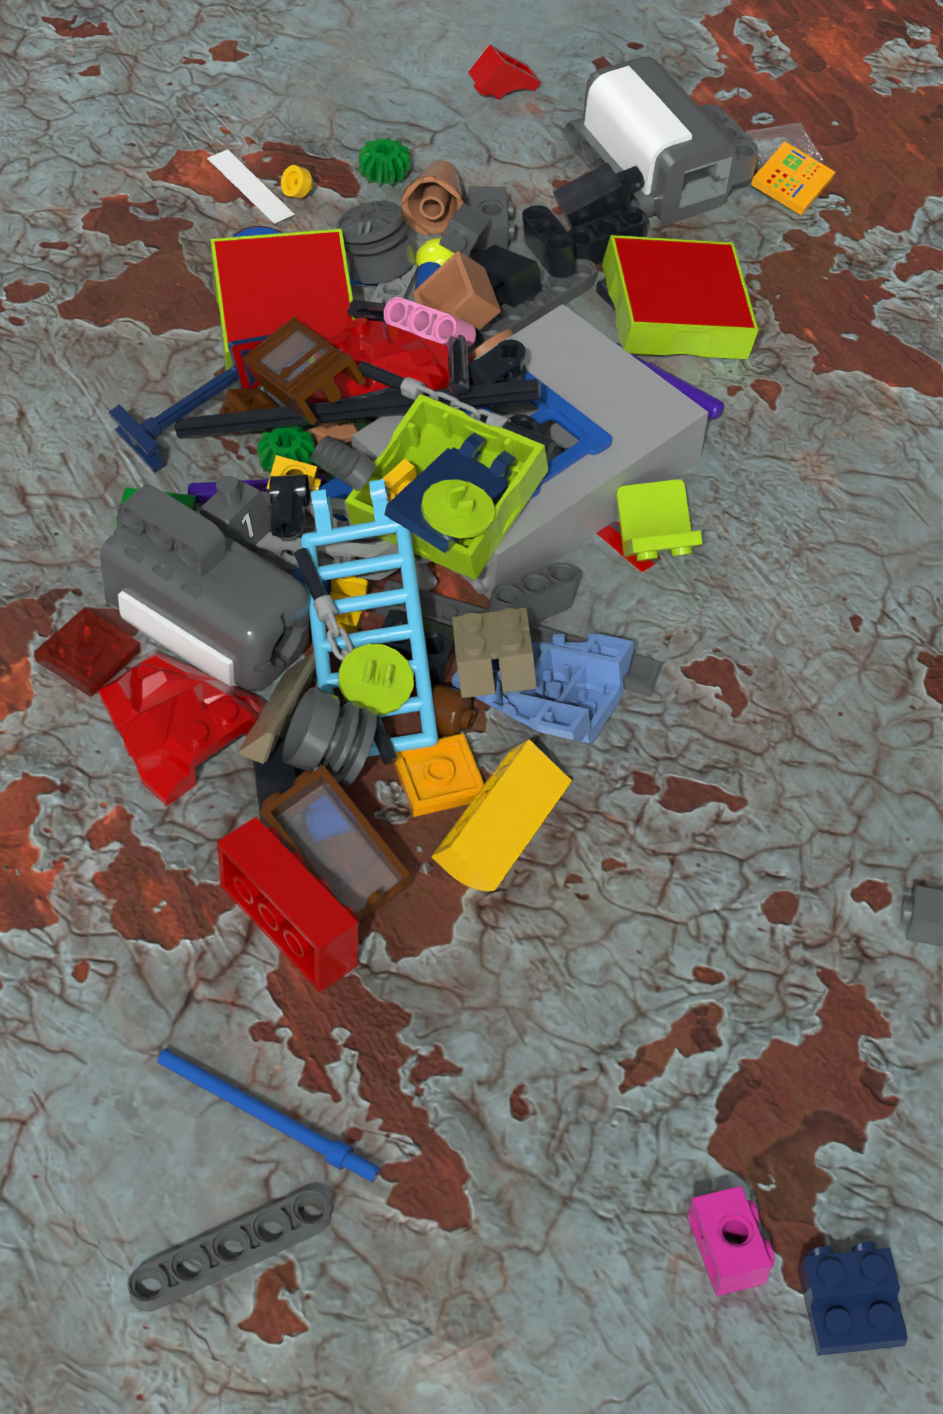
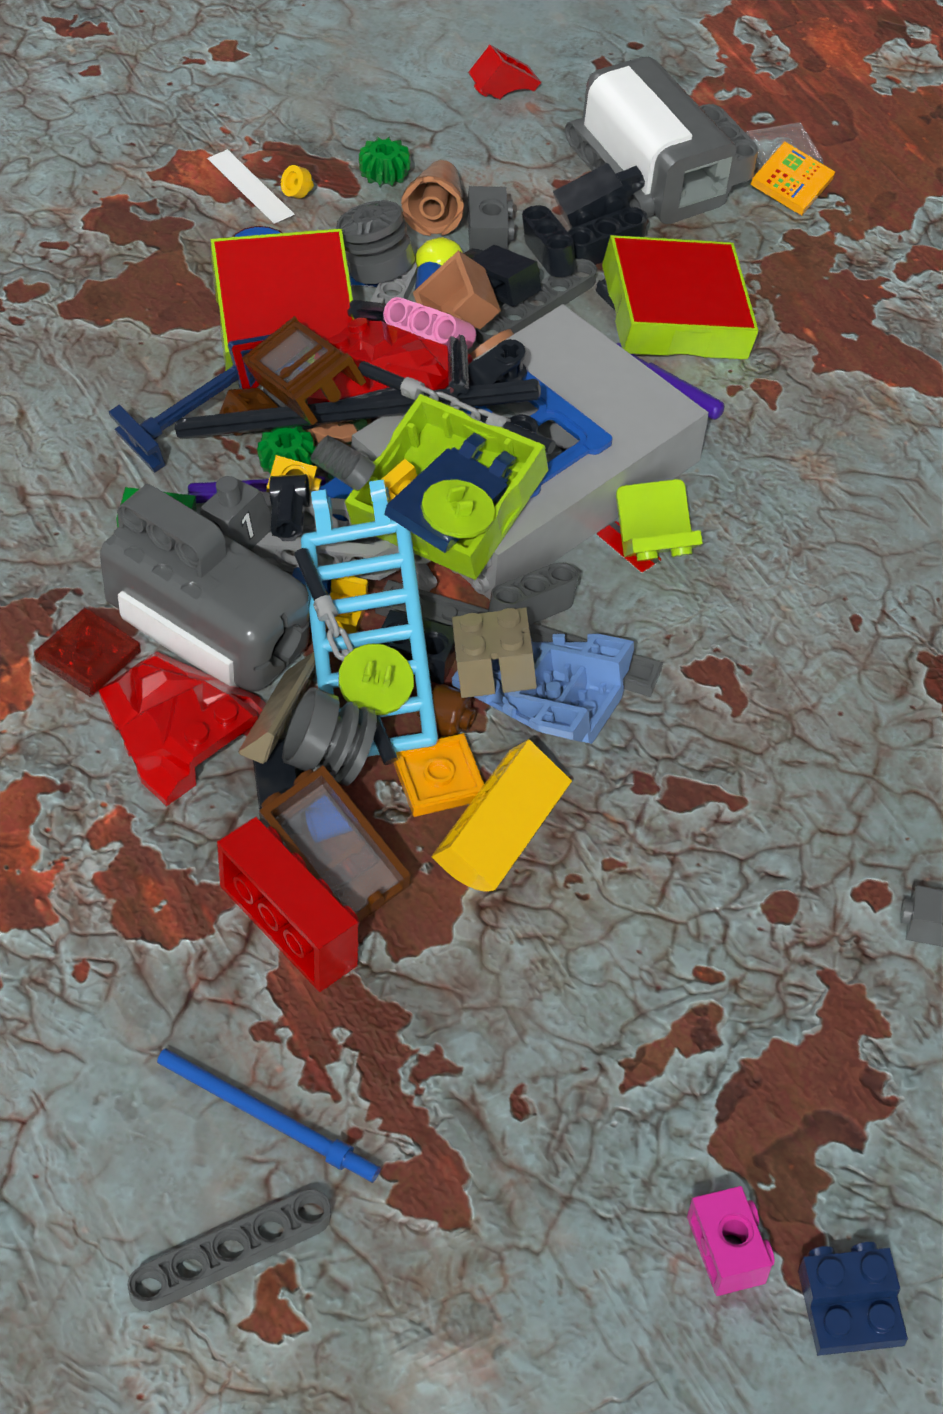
(464, 230): dark grey brick -> none

